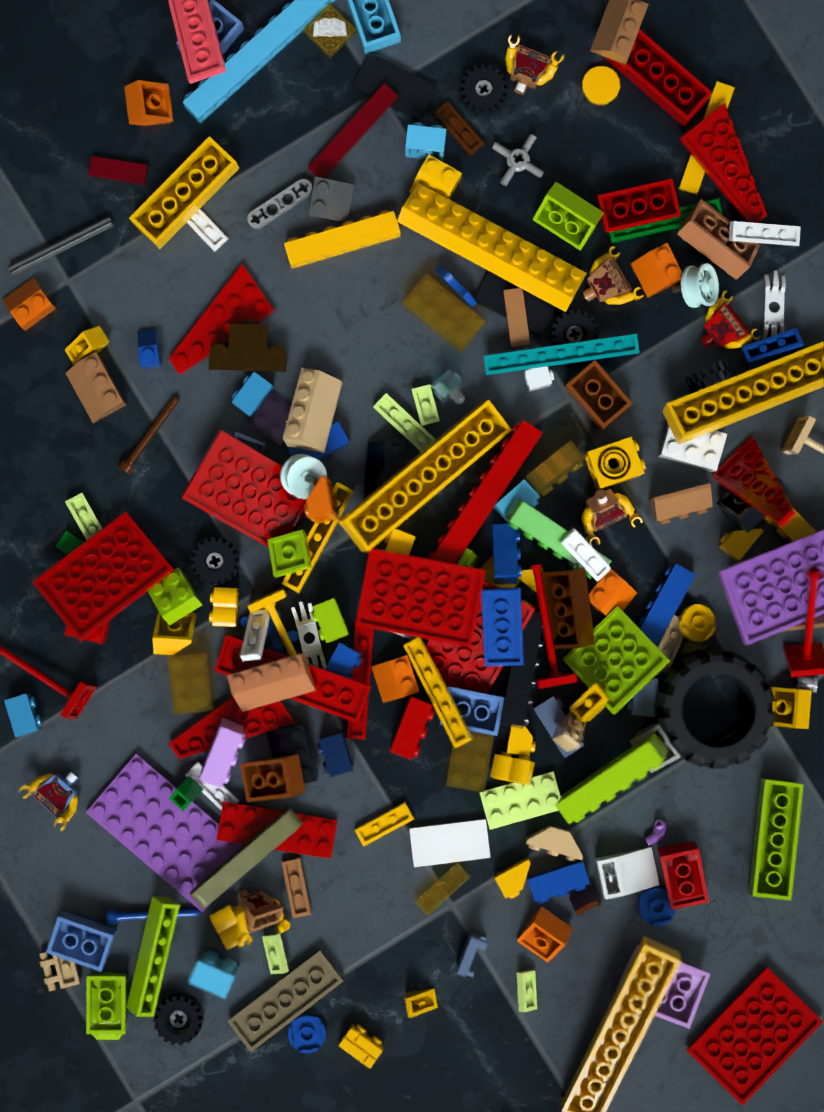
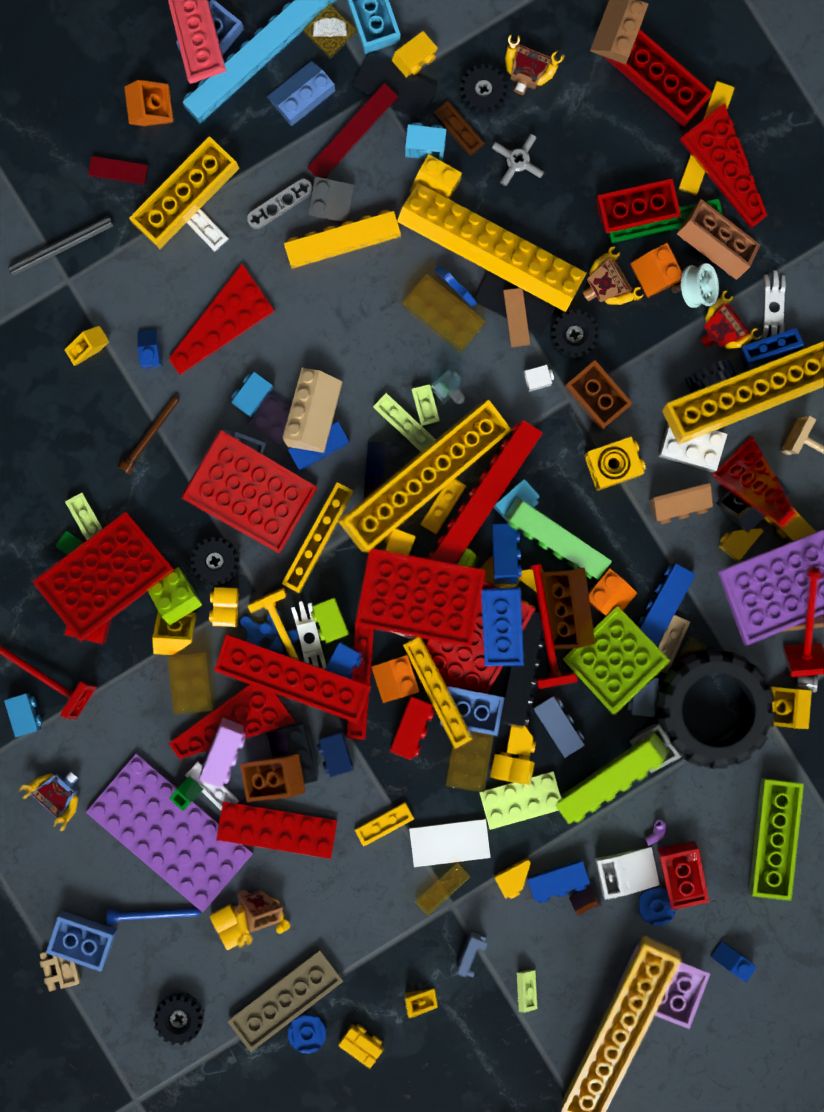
(28, 304): orange slope -> none
(95, 387): medium nougat slope -> none
(106, 1005): lime slope -> none
(152, 956): lime brick -> none
(214, 973): medium azure brick -> none
(246, 857): olive beam -> none
(247, 350): dark brown brick -> none
(255, 635): white plate -> none
(272, 682): nougat slope -> none
(275, 953): yellowish green plate -> none
(289, 553): lime tile -> none
(296, 887): medium nougat tile -> none
(301, 475): light aqua wheel -> none
(302, 92): none -> medium blue slope
(321, 502): orange slope -> none
(415, 54): none -> yellow brick
(442, 506): none -> yellow tile
(545, 934): orange slope -> none
(555, 469): clear yellow brick -> none
(556, 842): tan slope -> none
(561, 354): teal plate -> none
(568, 216): lime brick -> none
(569, 732): tan slope -> none
(585, 554): white tile -> none
(589, 704): yellow slope -> none
(600, 85): yellow tile -> none
(604, 510): torso -> none
(697, 623): yellow tile -> none
(734, 961): none -> blue slope
(754, 1035): red plate -> none
(764, 233): white plate -> none

